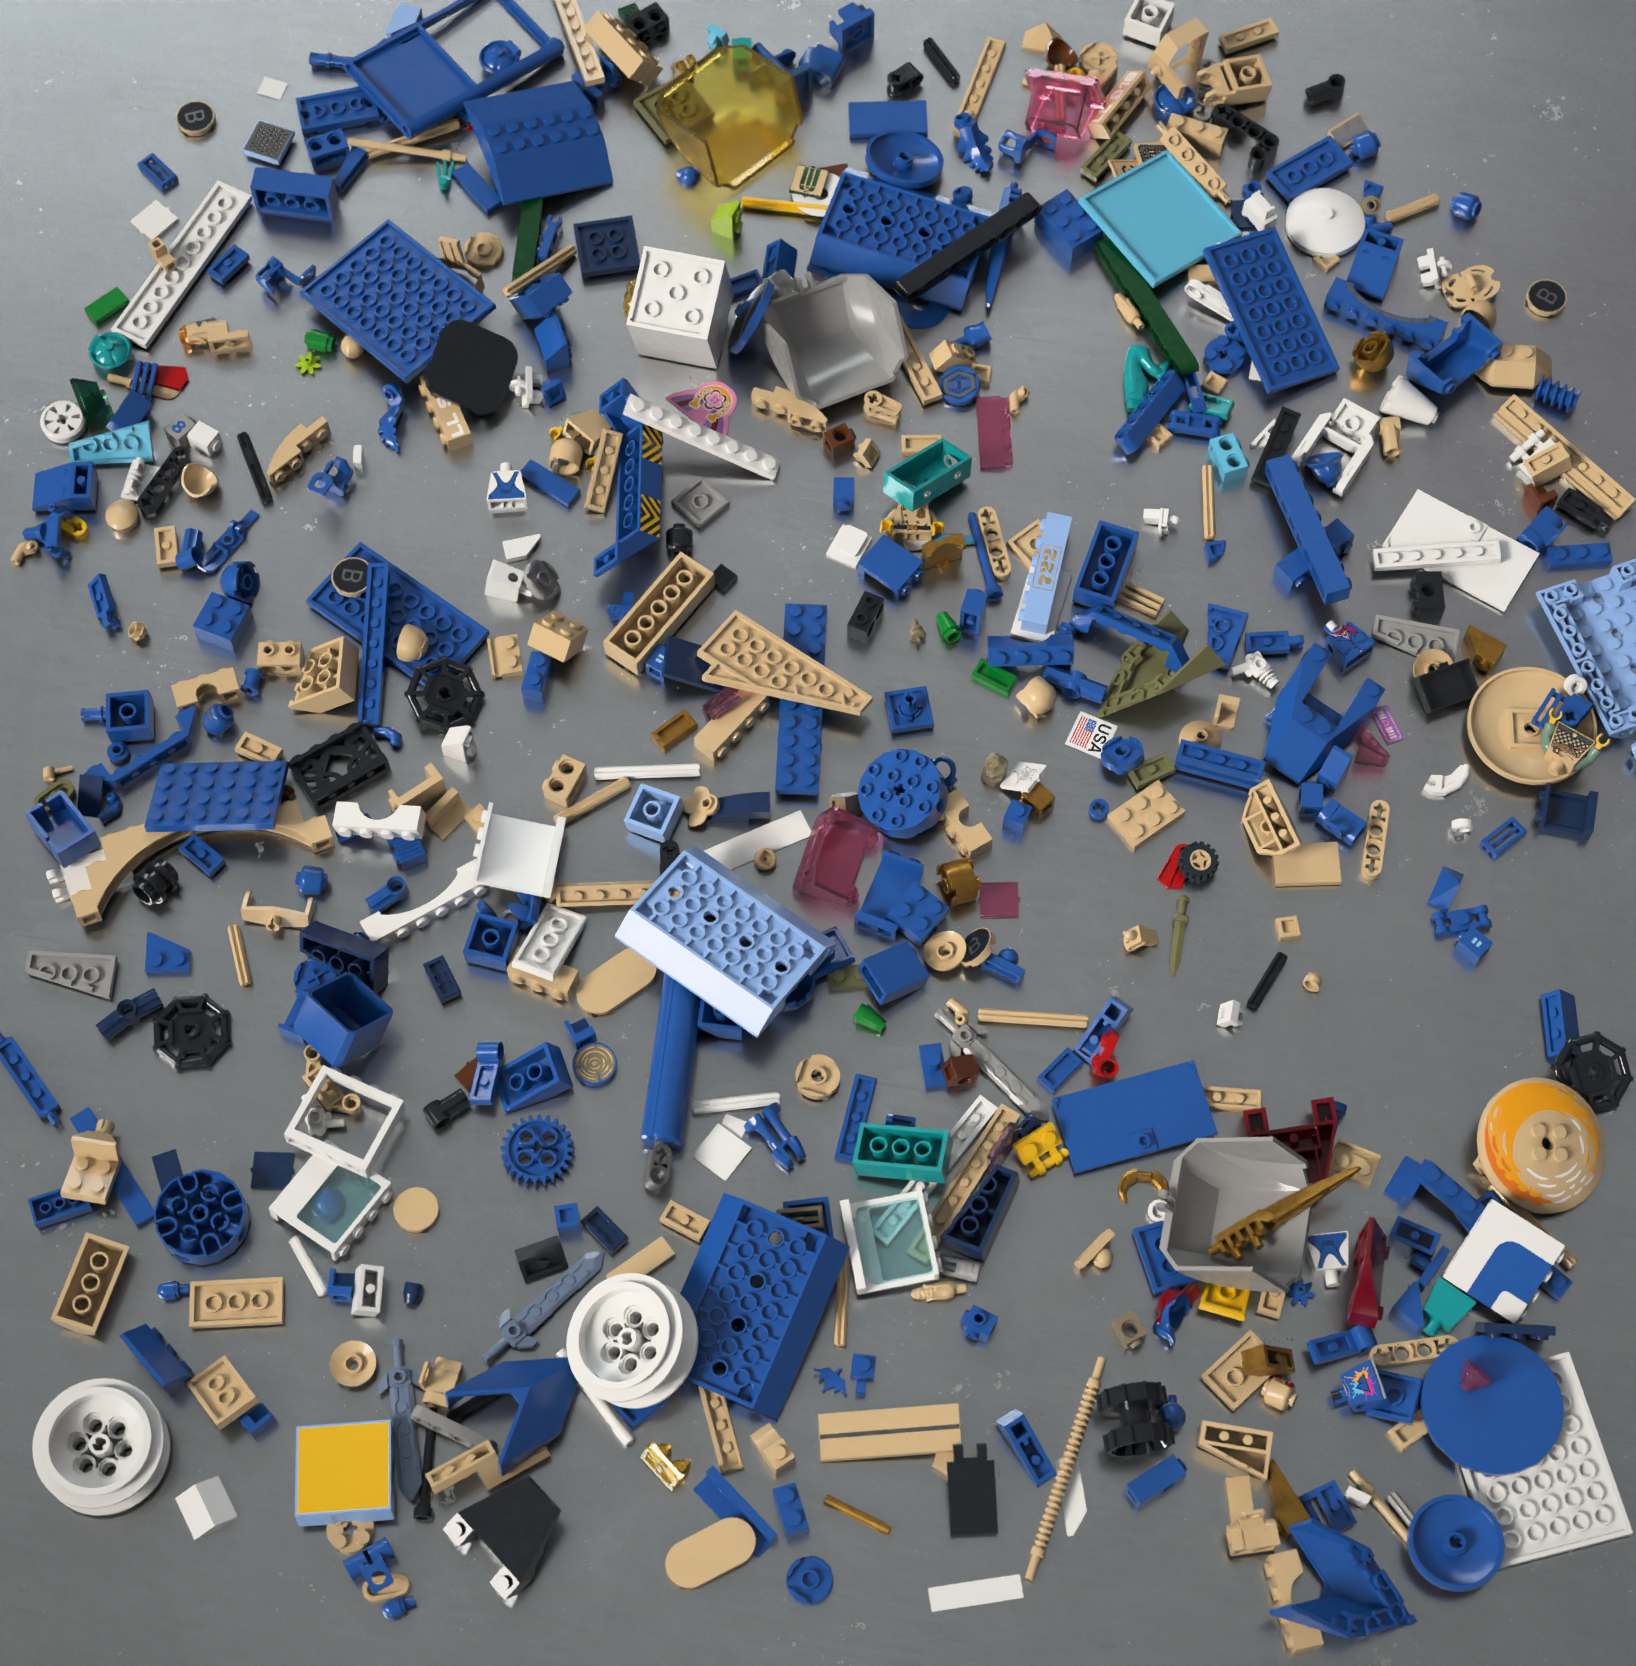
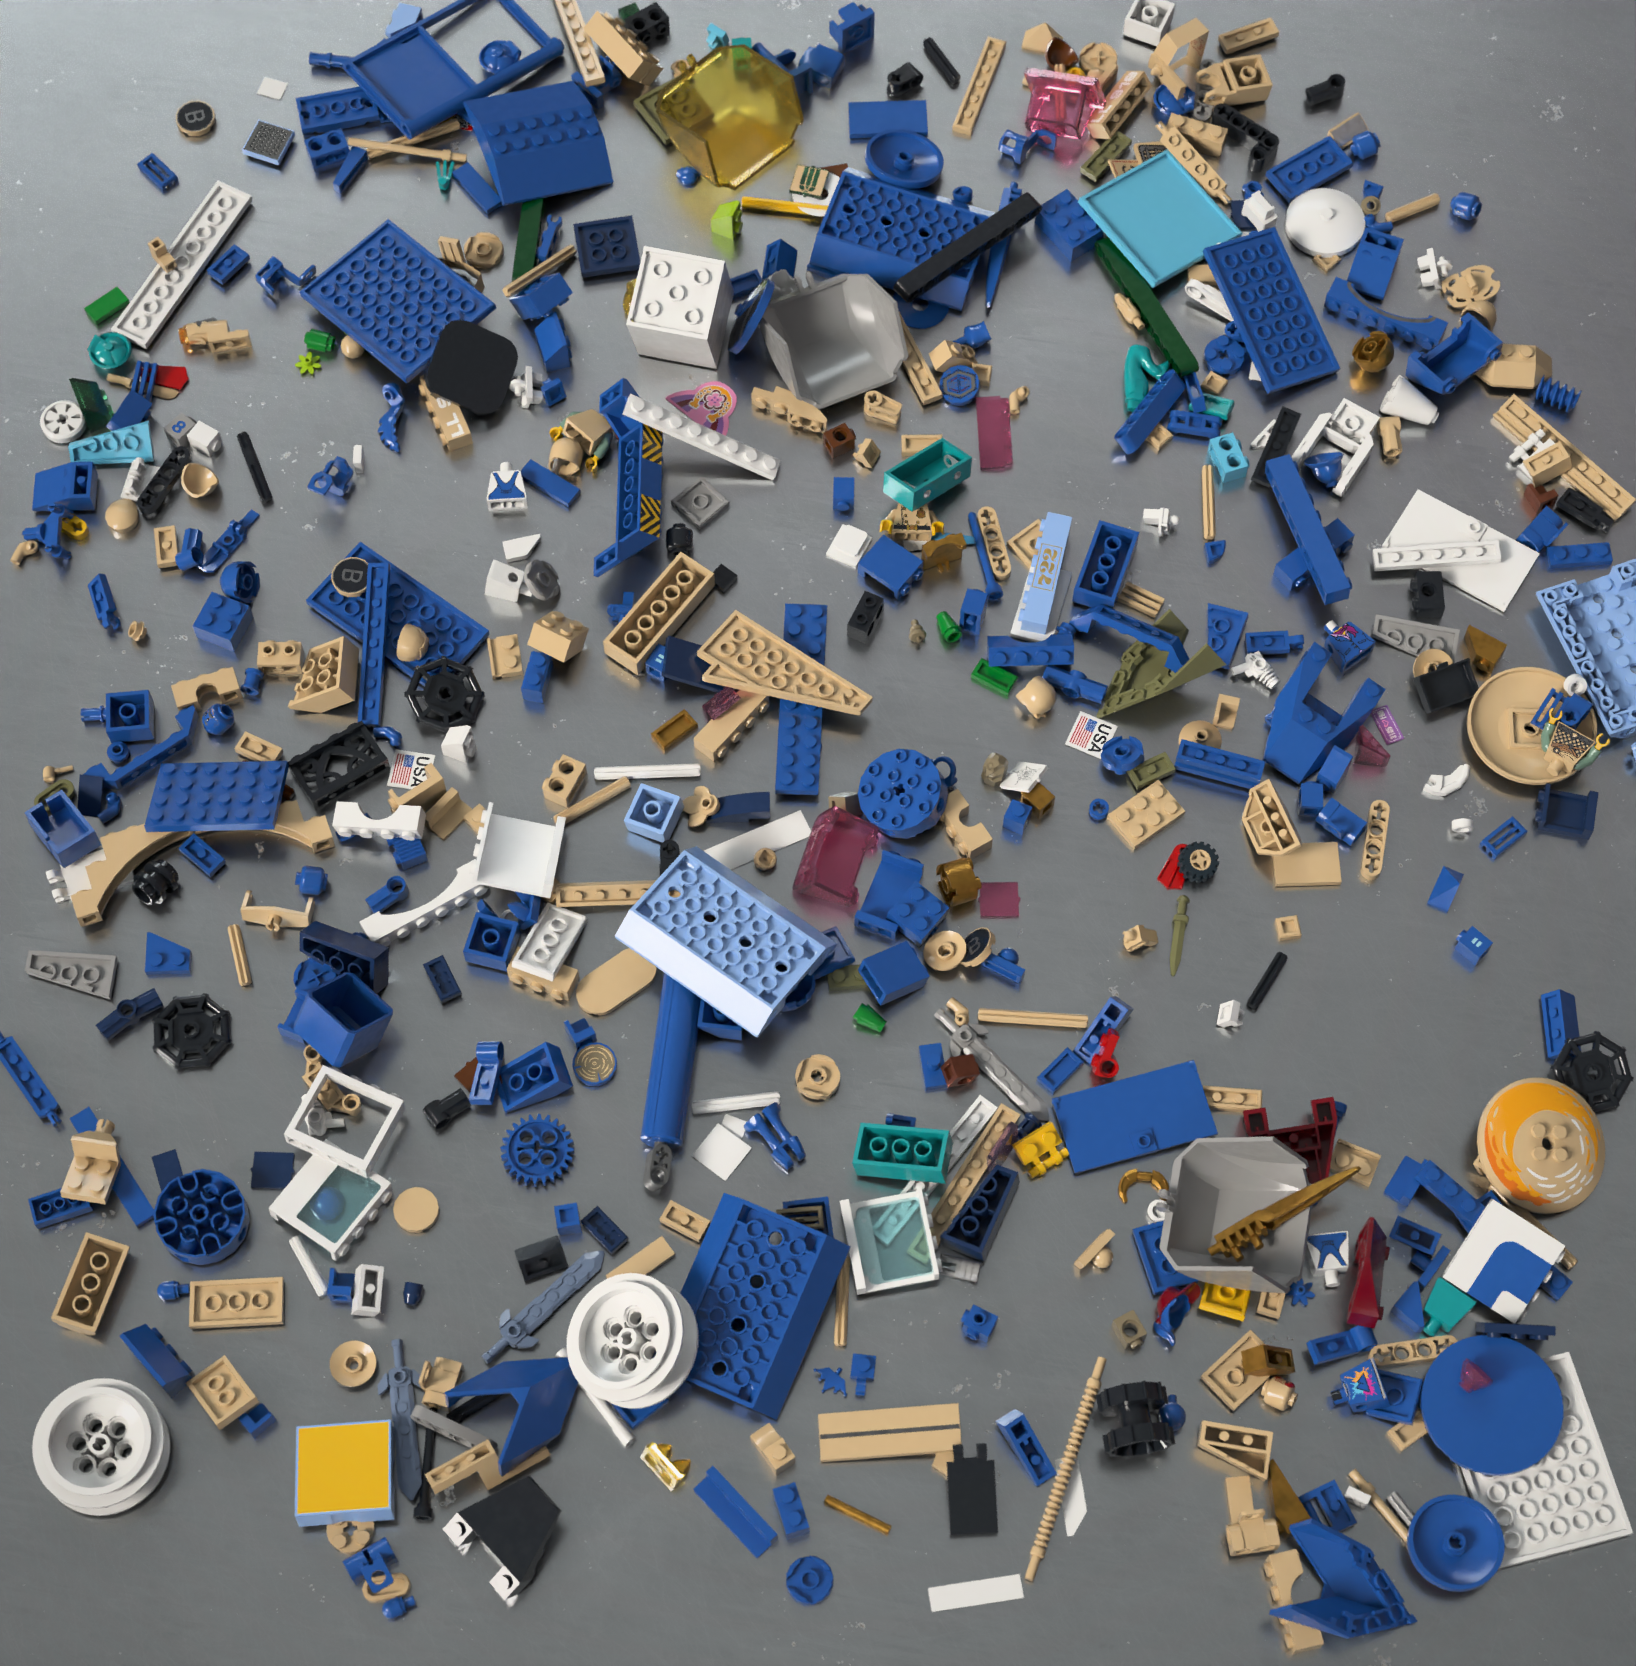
(154, 220): white piece -> none
(206, 1507): white slope -> none
(289, 453): tan slope -> none
(294, 193): blue brick -> none
(408, 769): none -> sticker
(603, 470): tan tile -> none
(710, 1553): tan tile -> none
(722, 1431): tan tile -> none
(856, 1113): blue tile -> none
(906, 704): blue plate -> none
(938, 1291): tan piece -> none
(973, 142): blue plant -> none
(1156, 1481): blue brick -> none
(1312, 981): tan hinge -> none
(1461, 920): blue plate -> none
(1546, 297): black tile -> none

